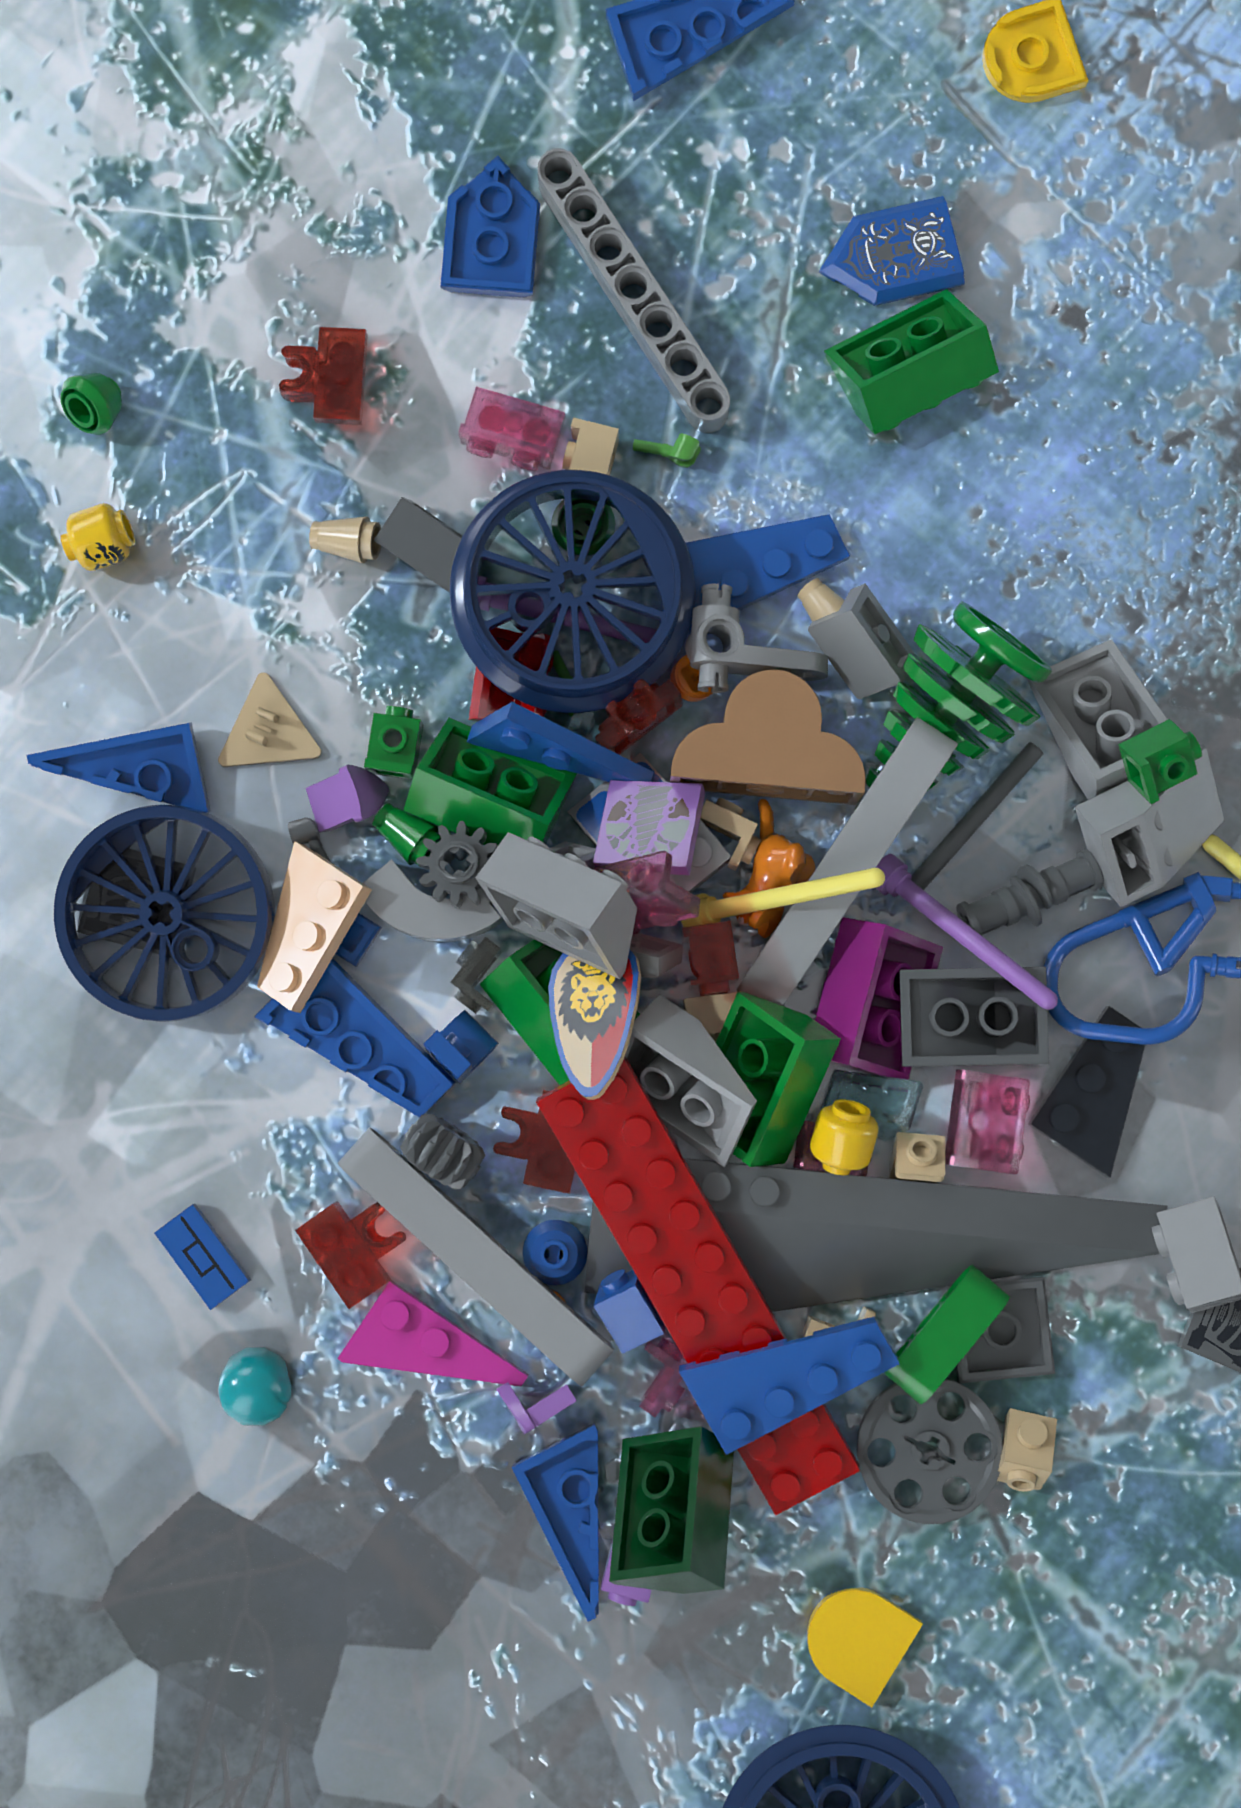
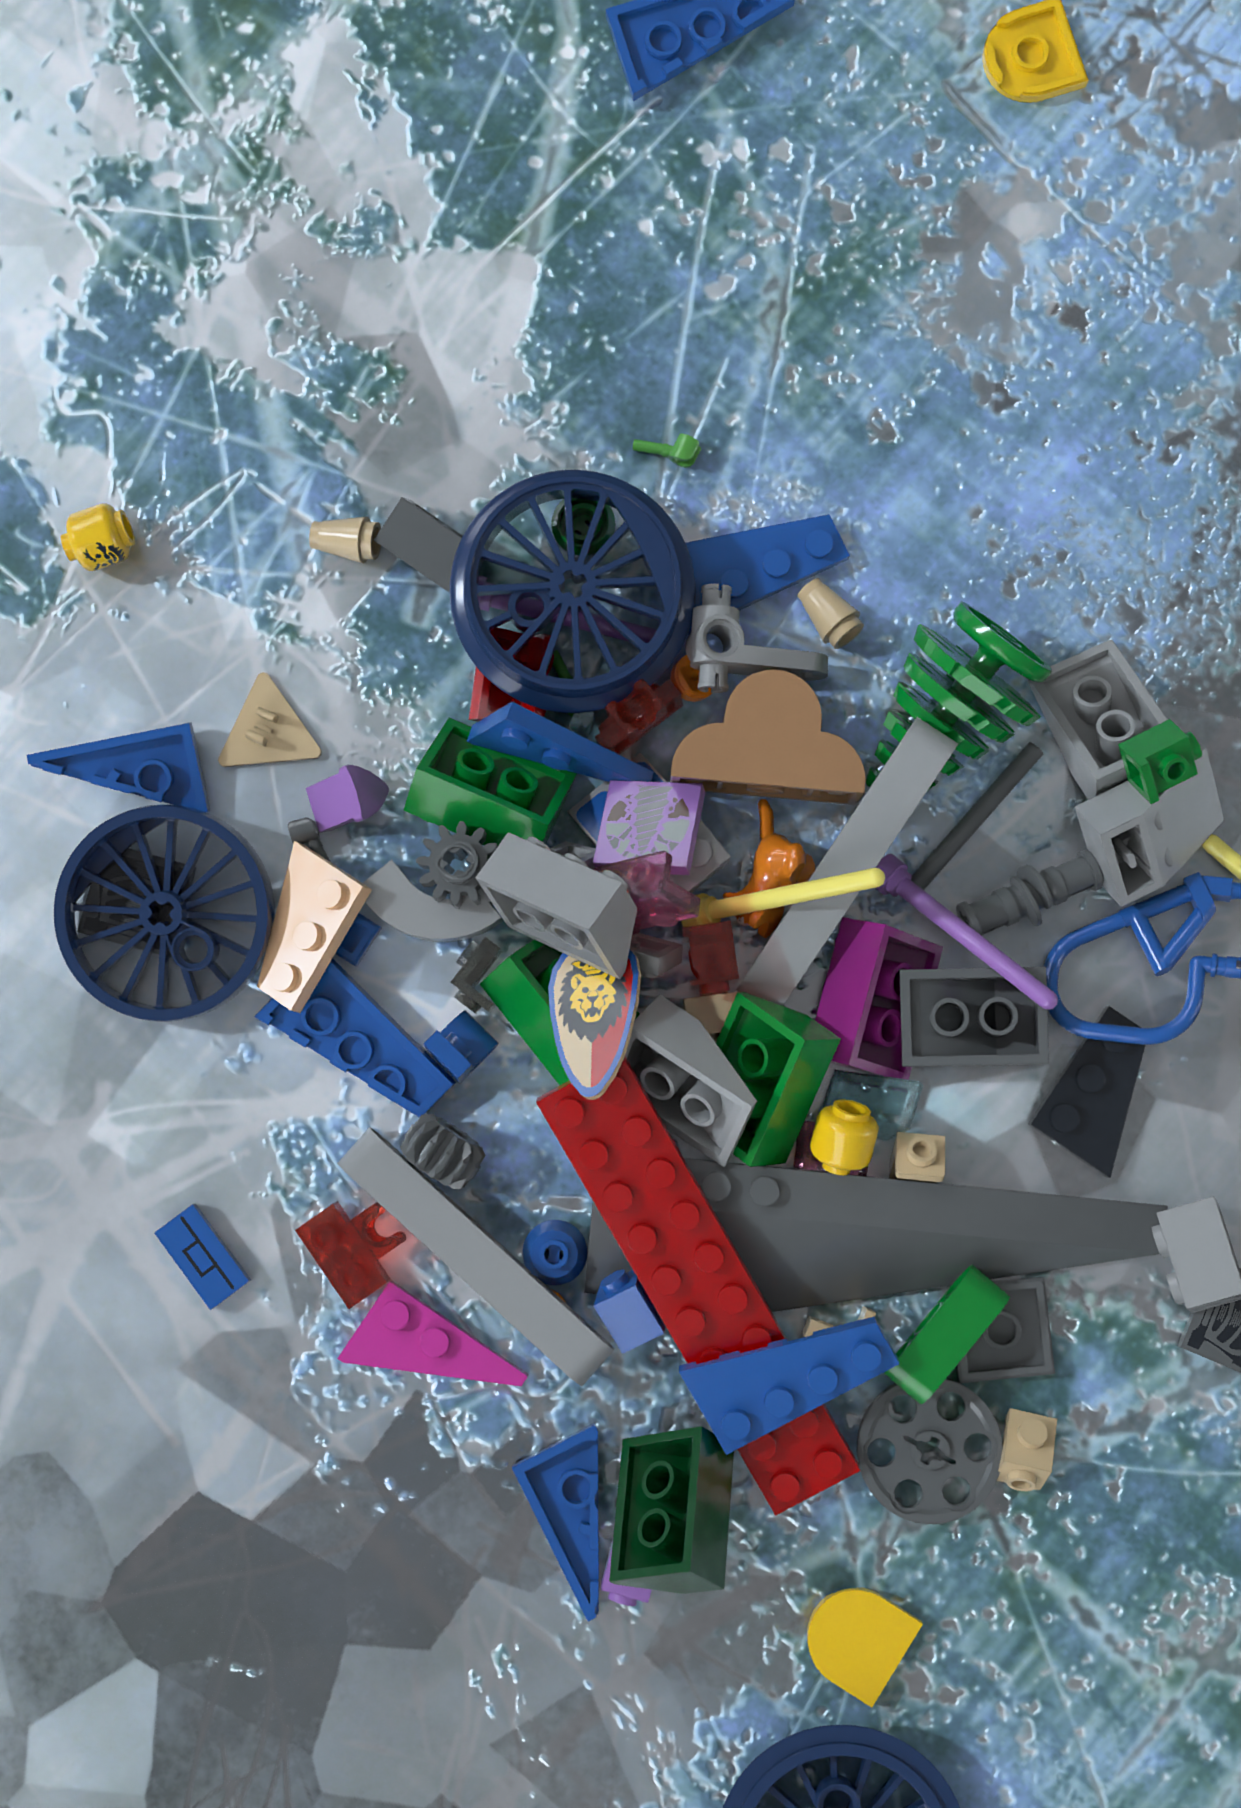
(91, 402): green cone -> none
(254, 1386): teal hair -> none
(329, 376): clear red plate -> none
(398, 760): green brick -> none
(405, 832): green cone -> none
(491, 236): blue tile -> none
(511, 429): clear pink bracket -> none
(539, 1412): medium lavender tile -> none
(547, 1162): clear red plate -> none
(594, 447): tan brick -> none
(629, 269): light grey beam -> none
(665, 1388): clear pink bracket -> none
(727, 819): tan bracket -> none
(862, 644): light grey panel -> none
(897, 253): blue tile -> none
(913, 361): green slope -> none
(987, 1121): clear pink bracket -> none

